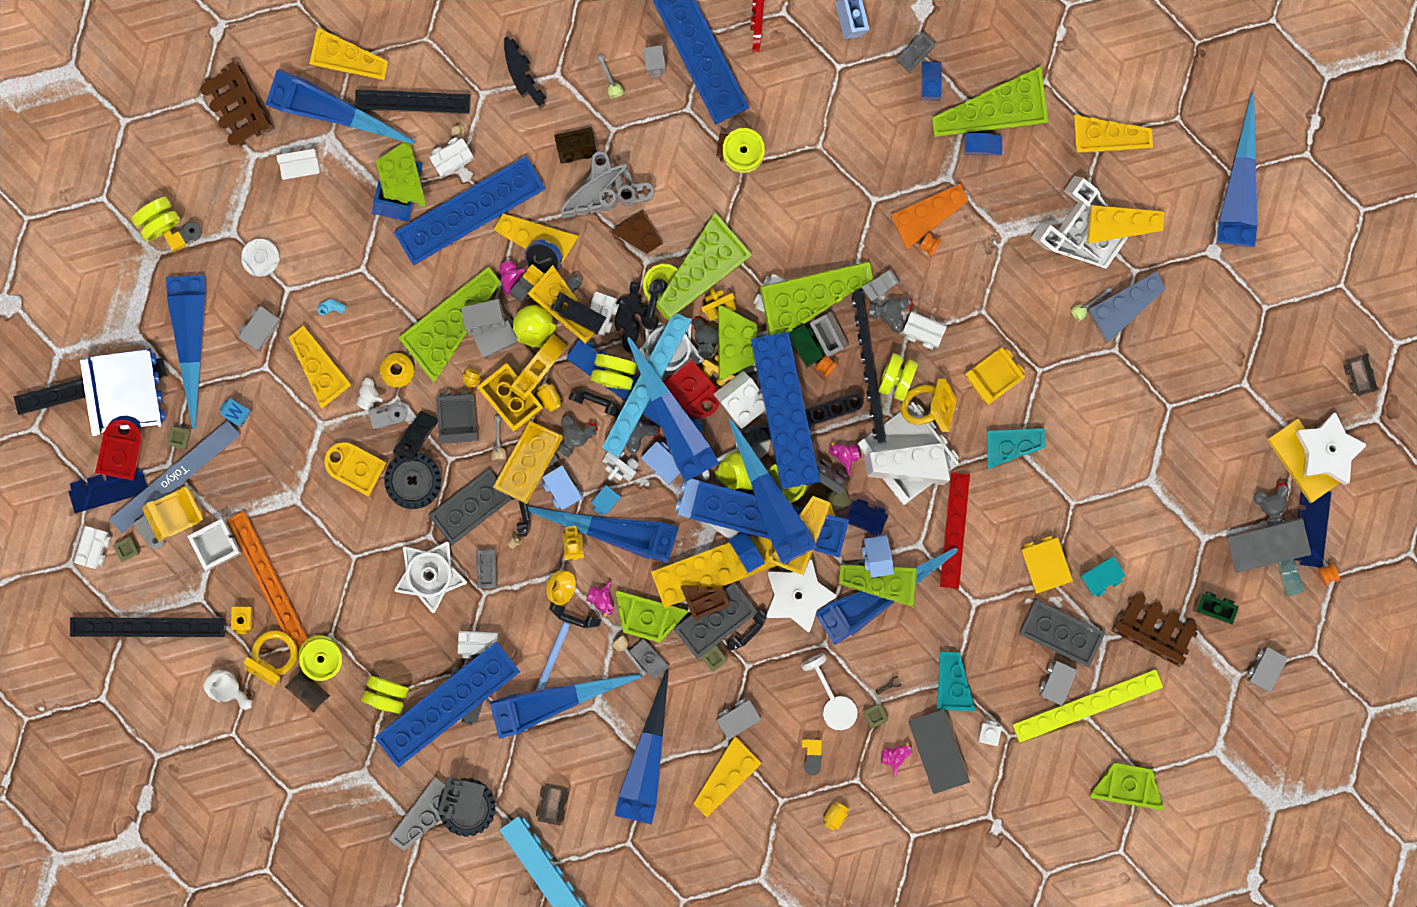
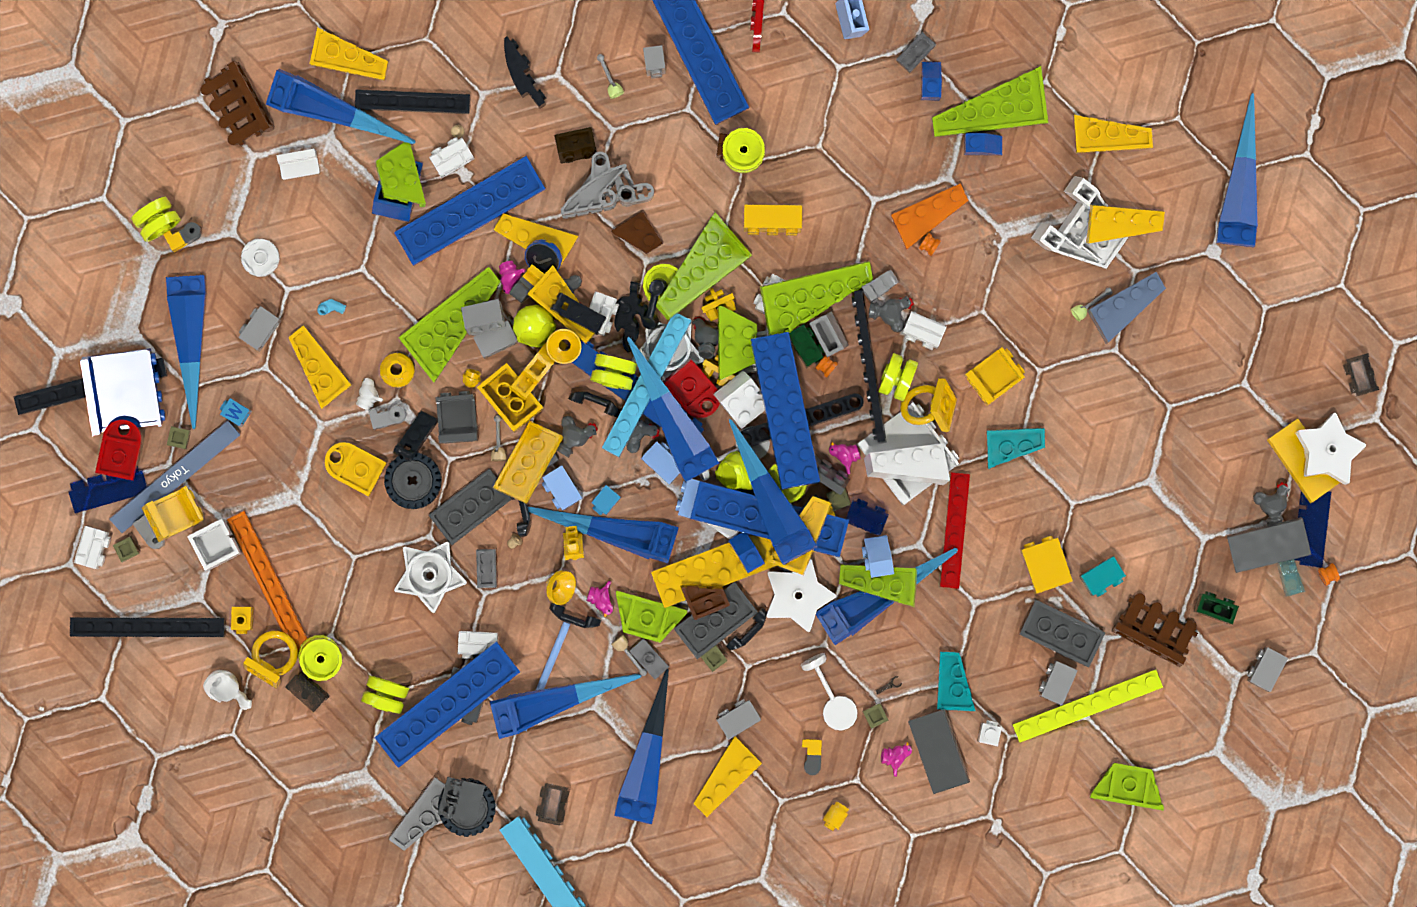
(549, 397): yellow brick -> none
(557, 353): none -> yellow piece
(618, 468): white hips -> none
(773, 219): none -> yellow brick

